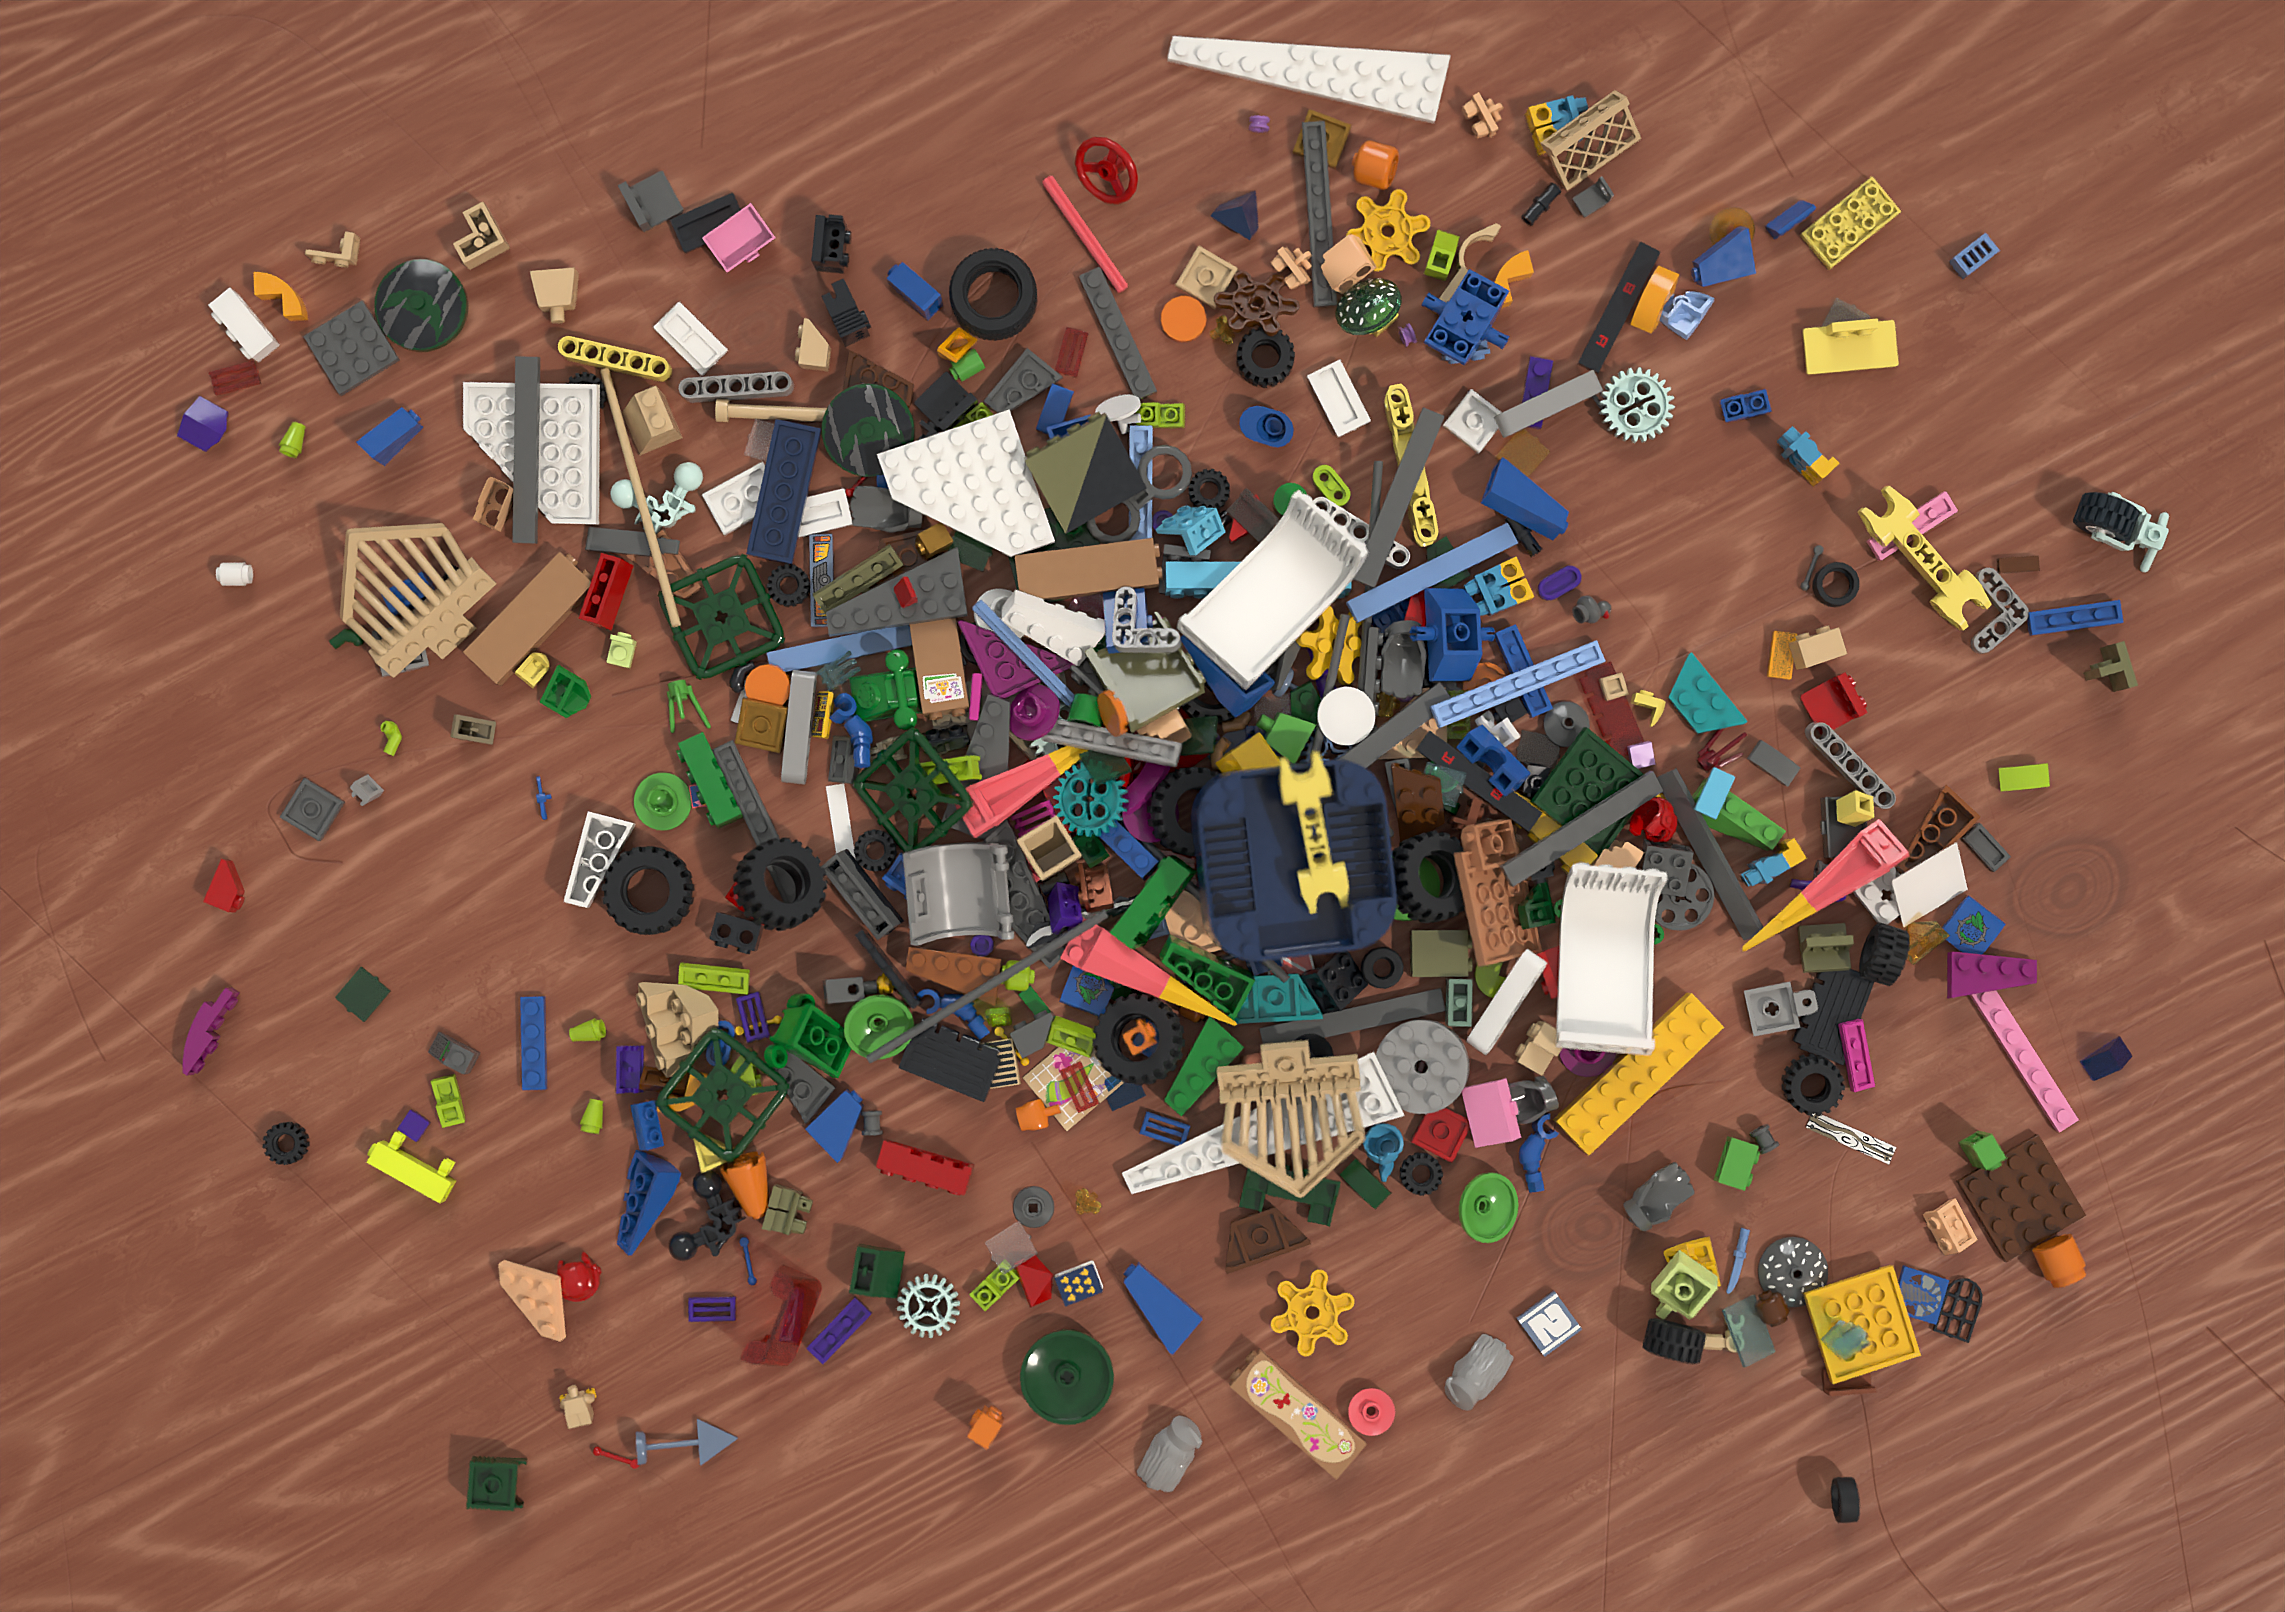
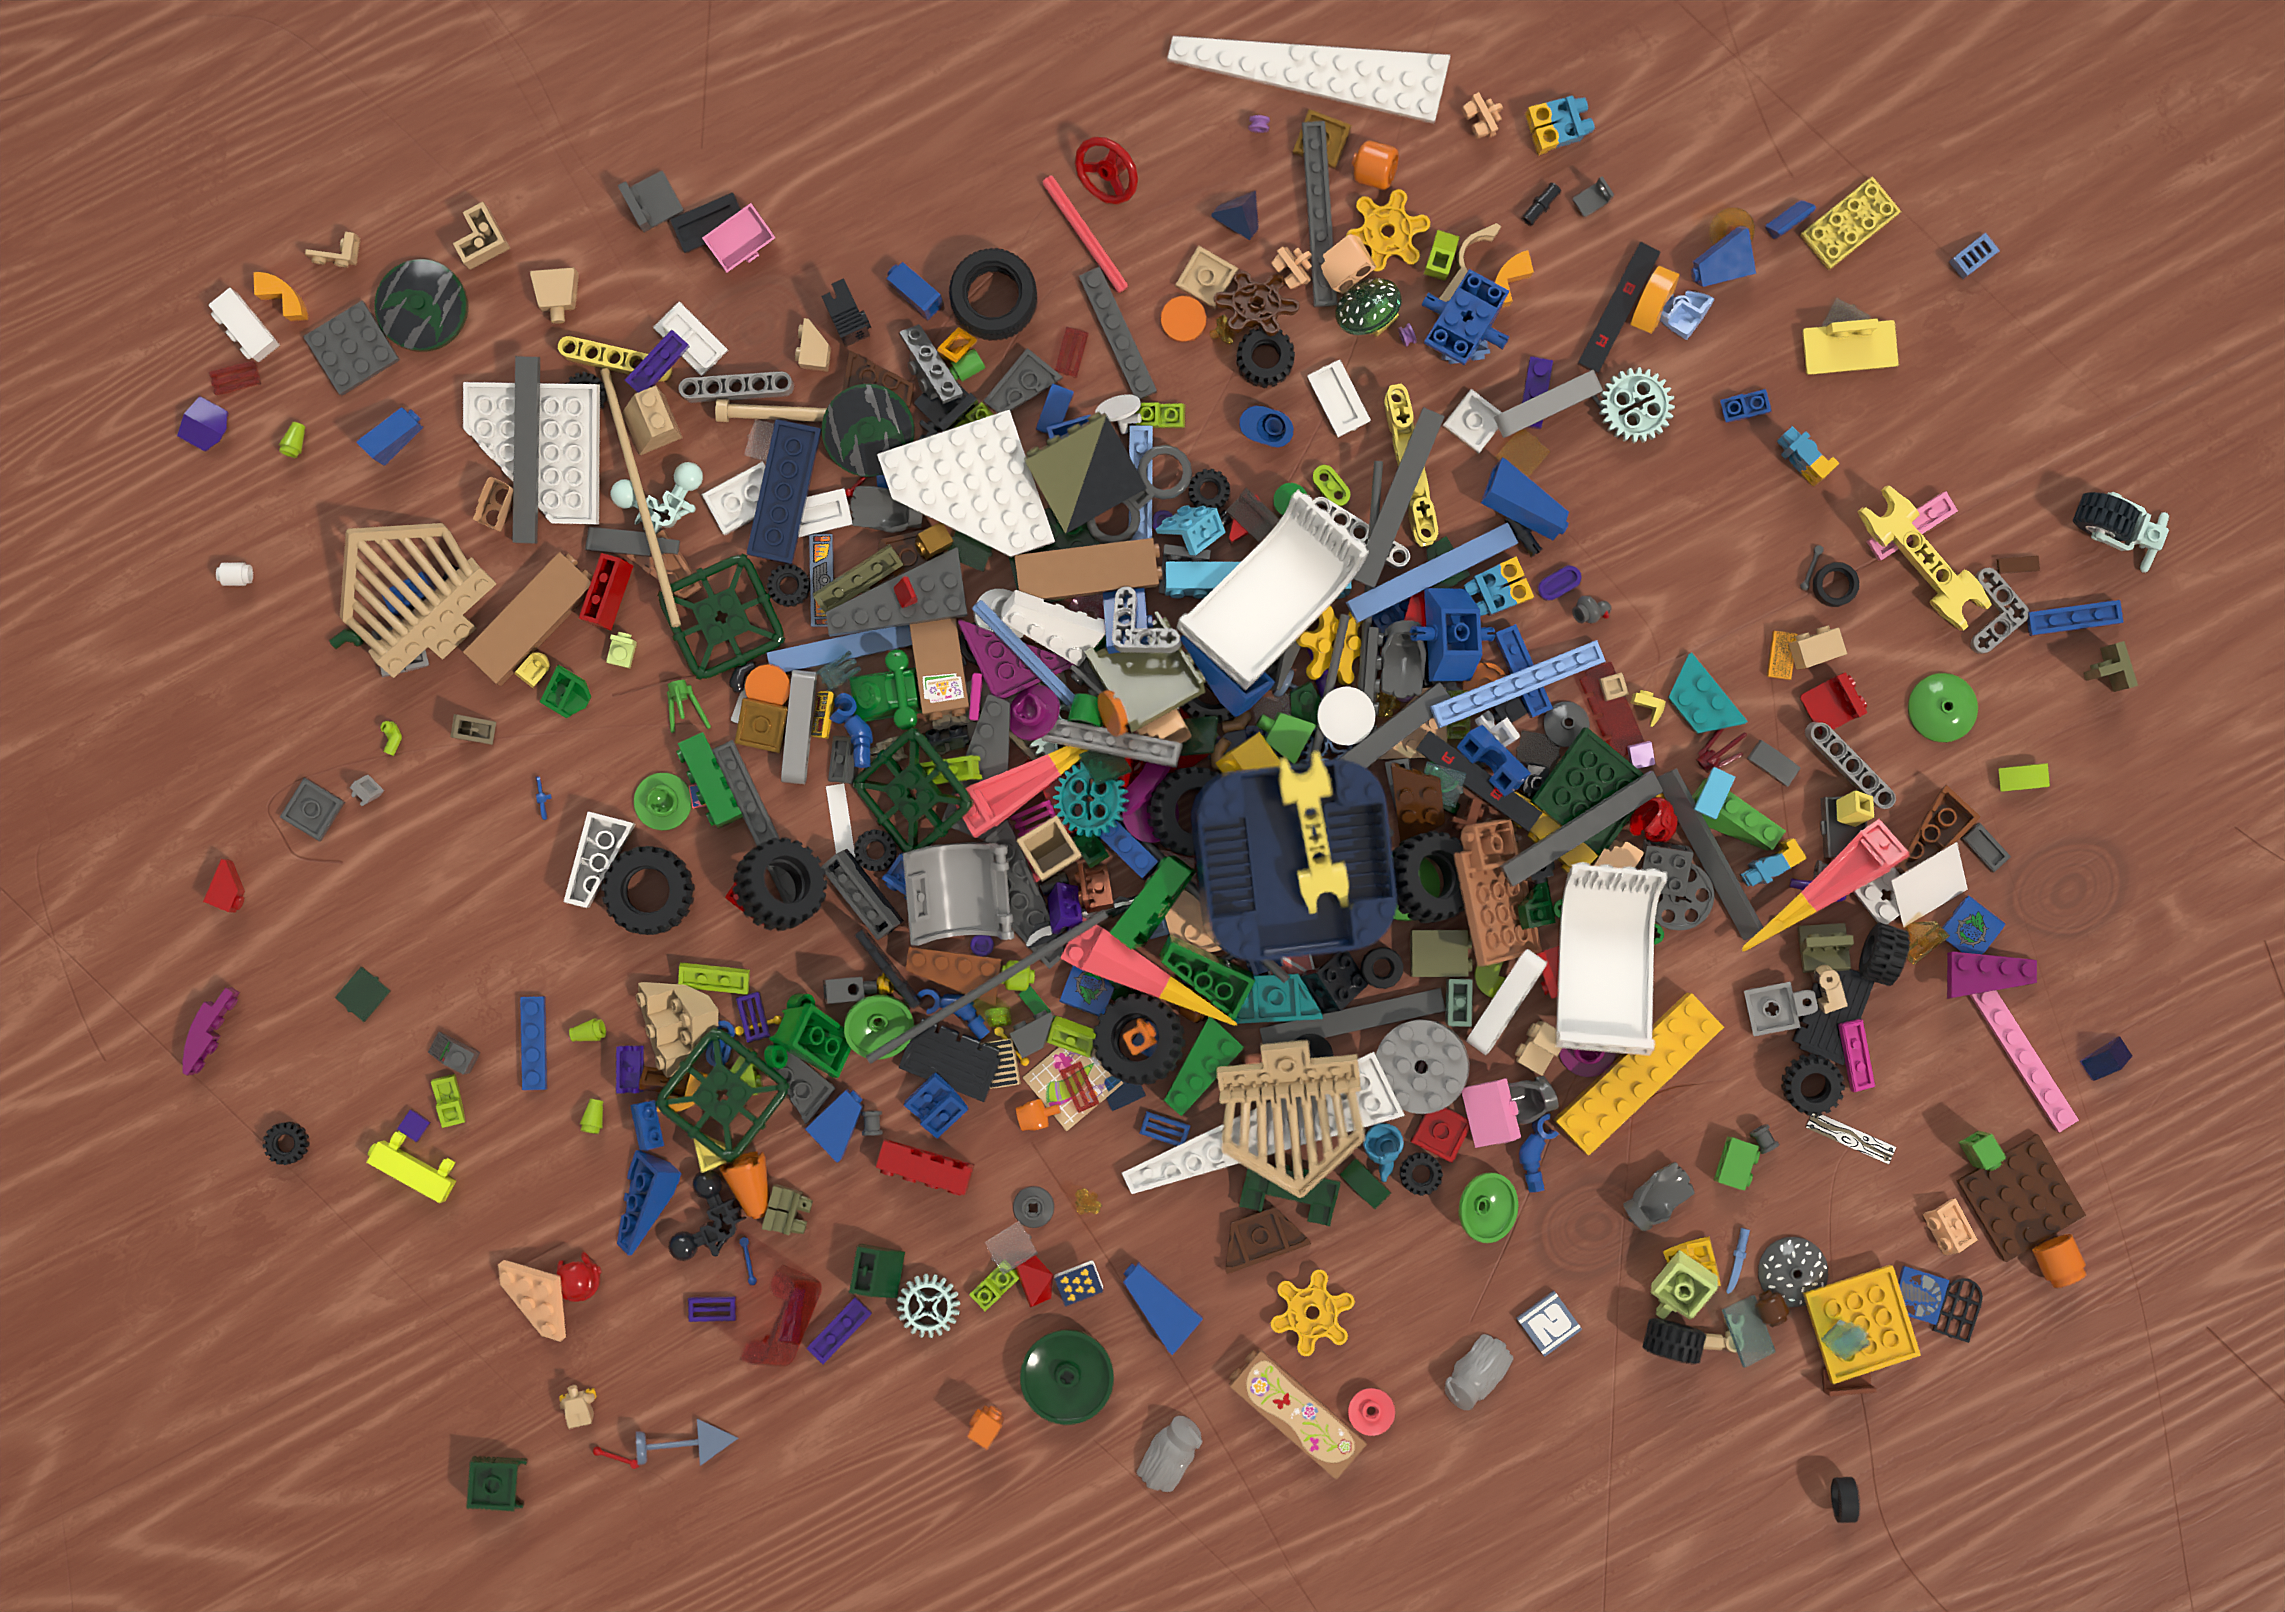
(657, 362): none -> dark purple plate
(738, 927): black brick -> none
(823, 256): black piece -> none
(929, 367): none -> dark grey bracket
(936, 1105): none -> blue slope
(1585, 126): tan fence -> none
(1831, 989): none -> tan leg
(1928, 711): none -> bright green dish

